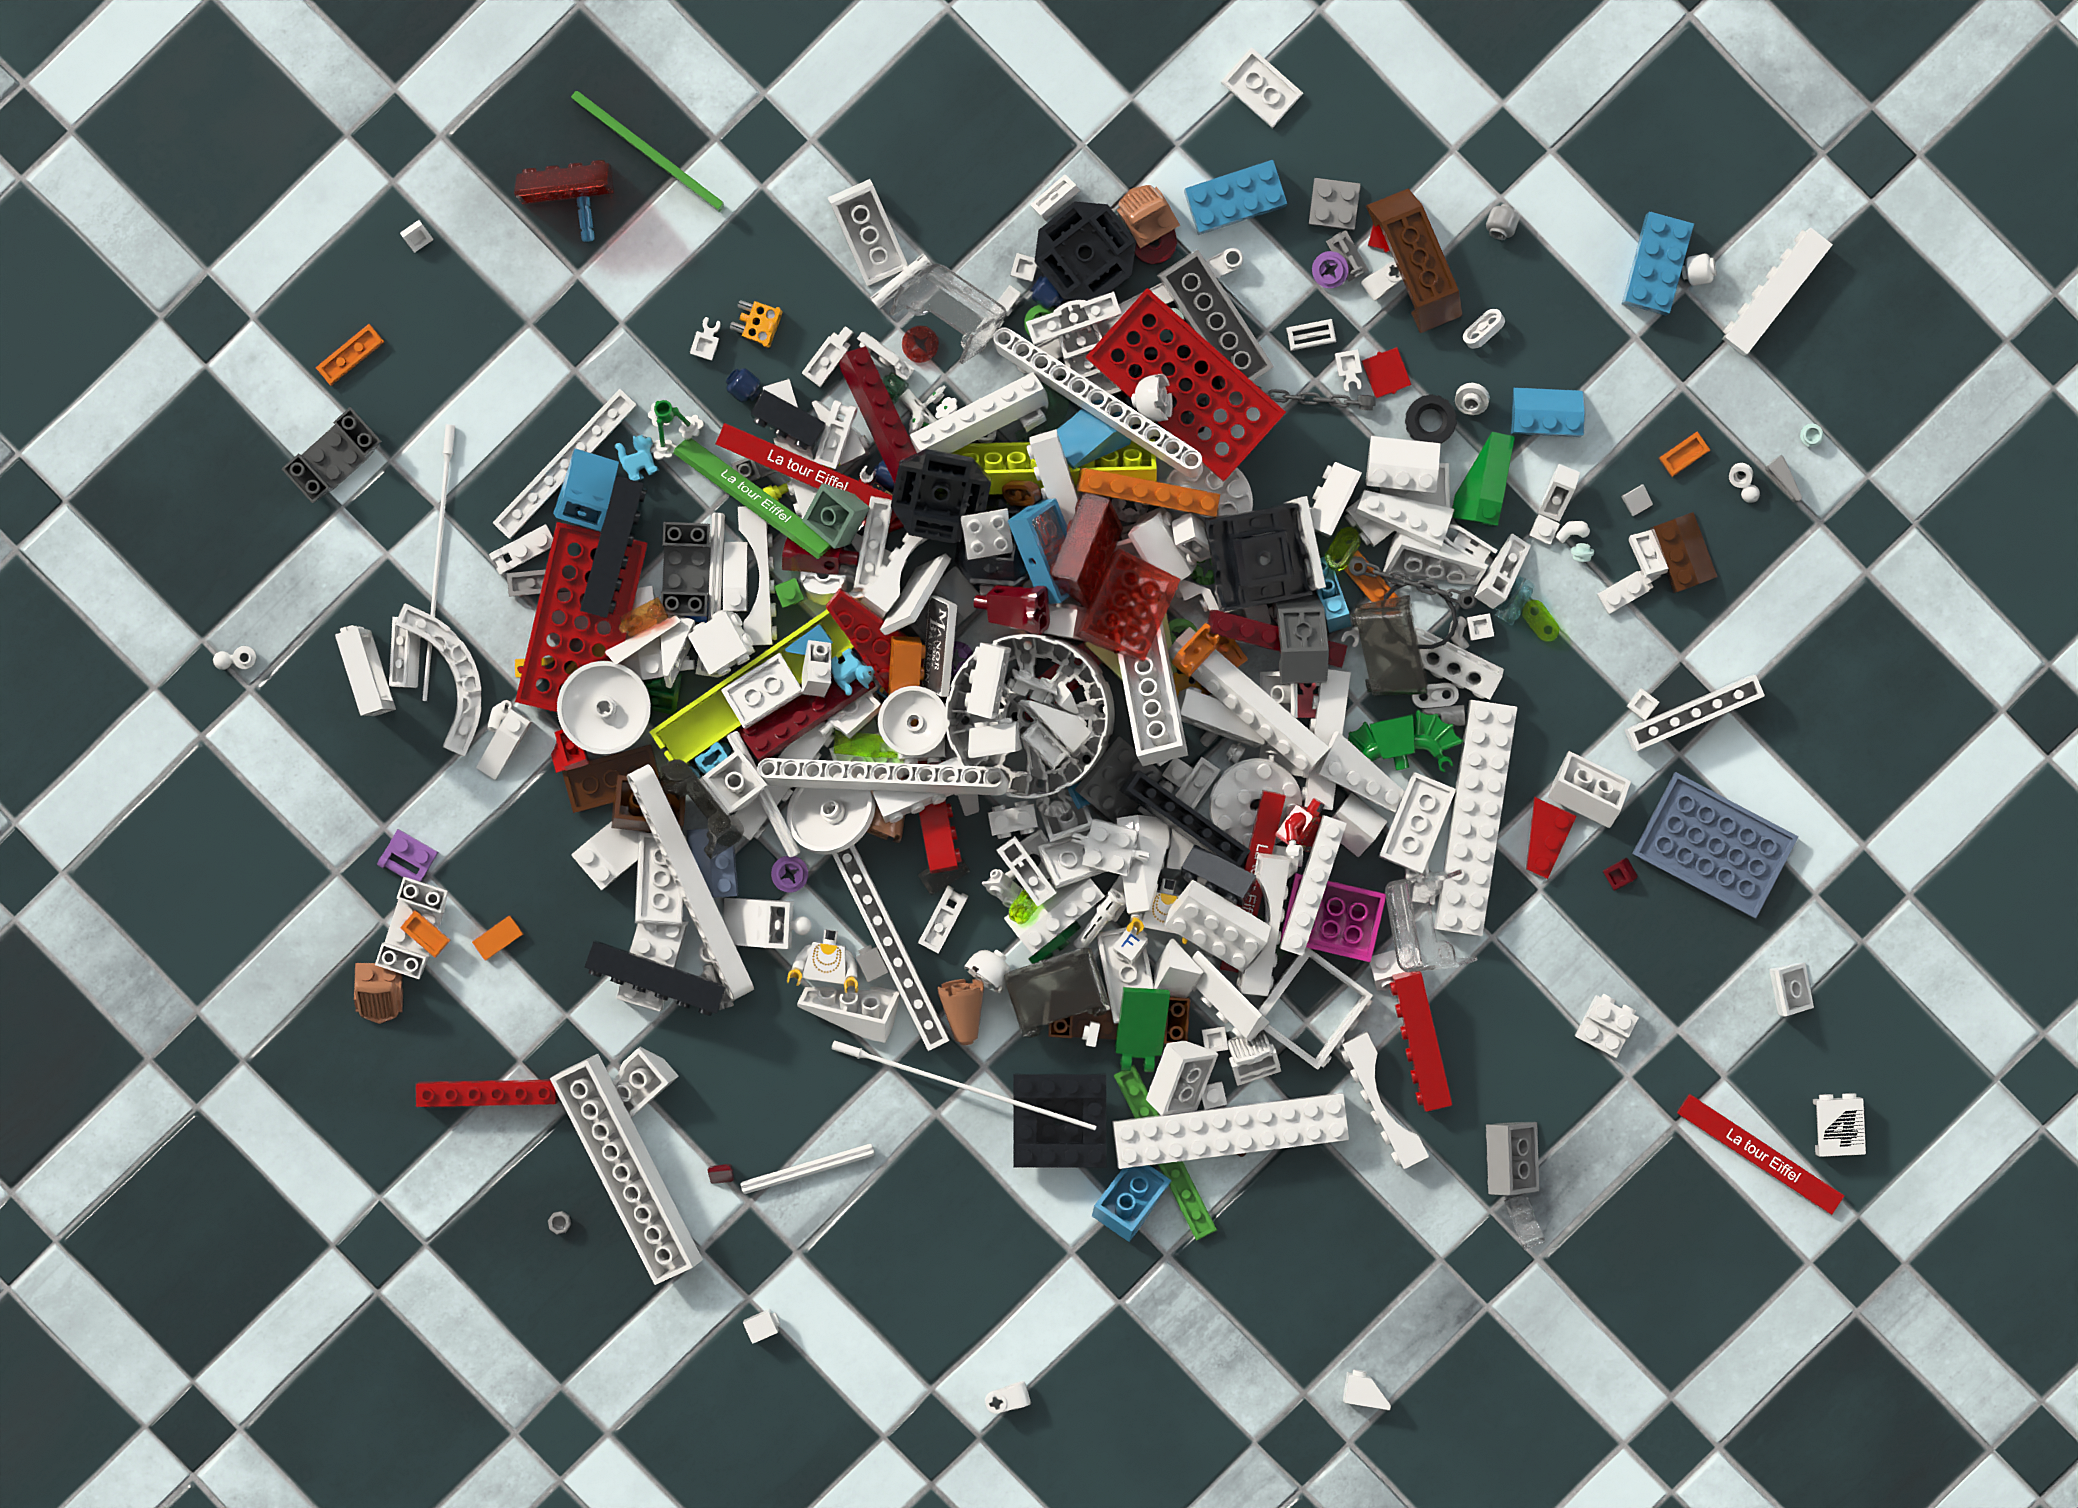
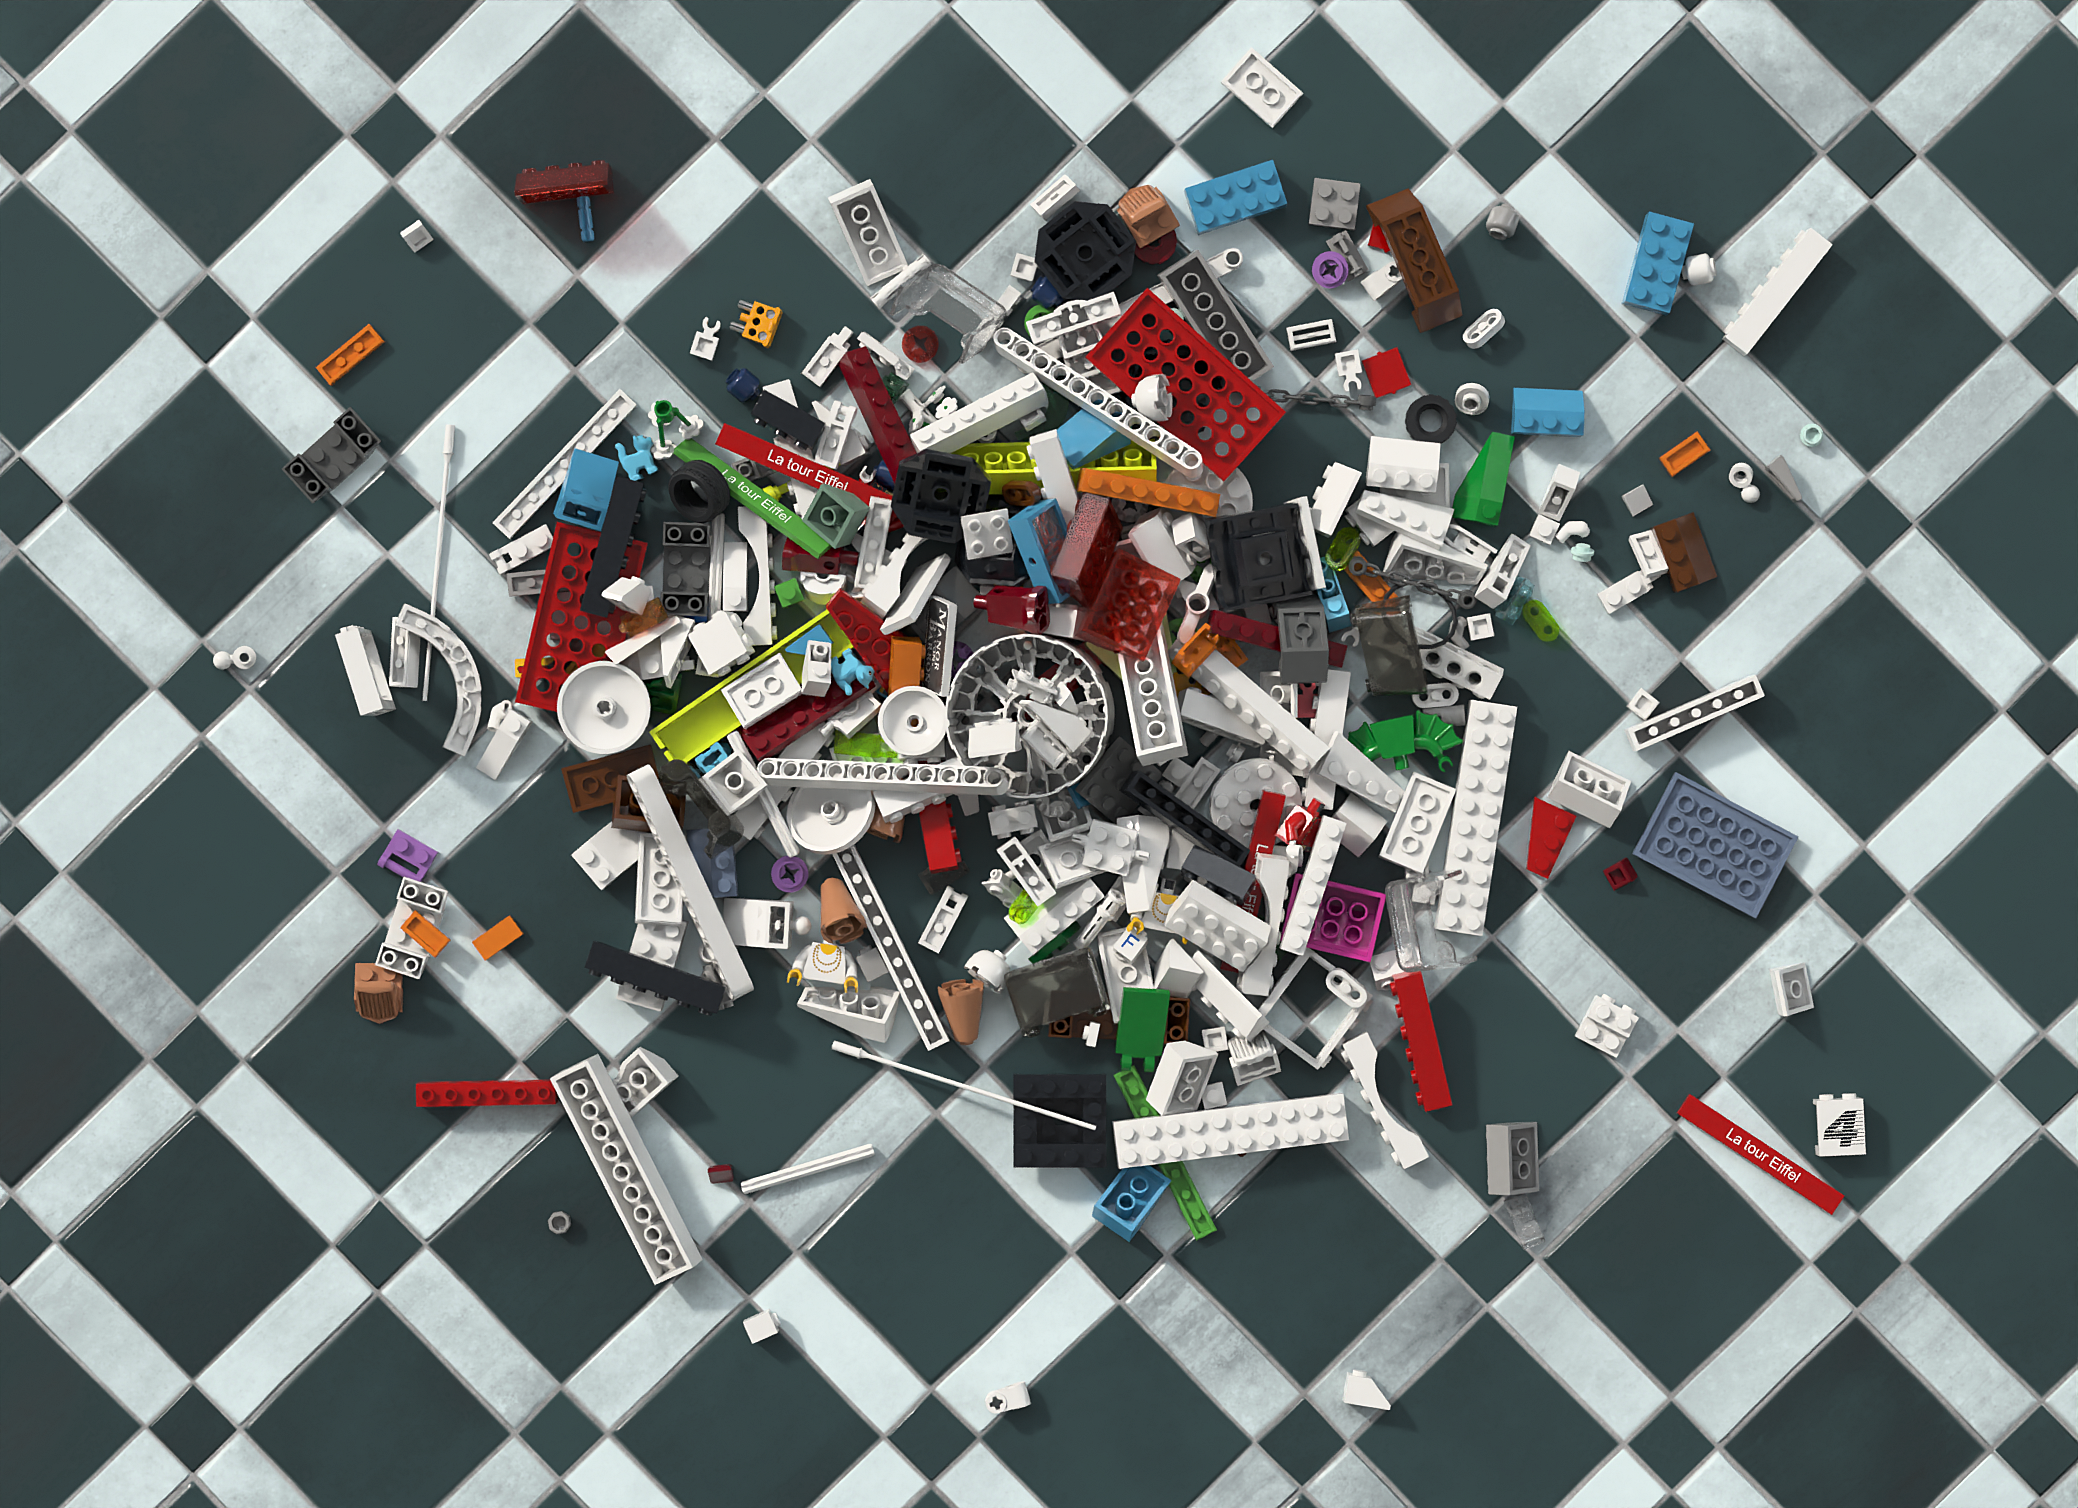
(567, 754): red slope -> none
(628, 594): none -> white slope
(648, 151): bright green tile -> none
(687, 500): none -> black tyre
(839, 913): none -> nougat cone
(987, 680): white slope -> none
(1192, 617): none -> white piece
(1346, 987): none -> white plate

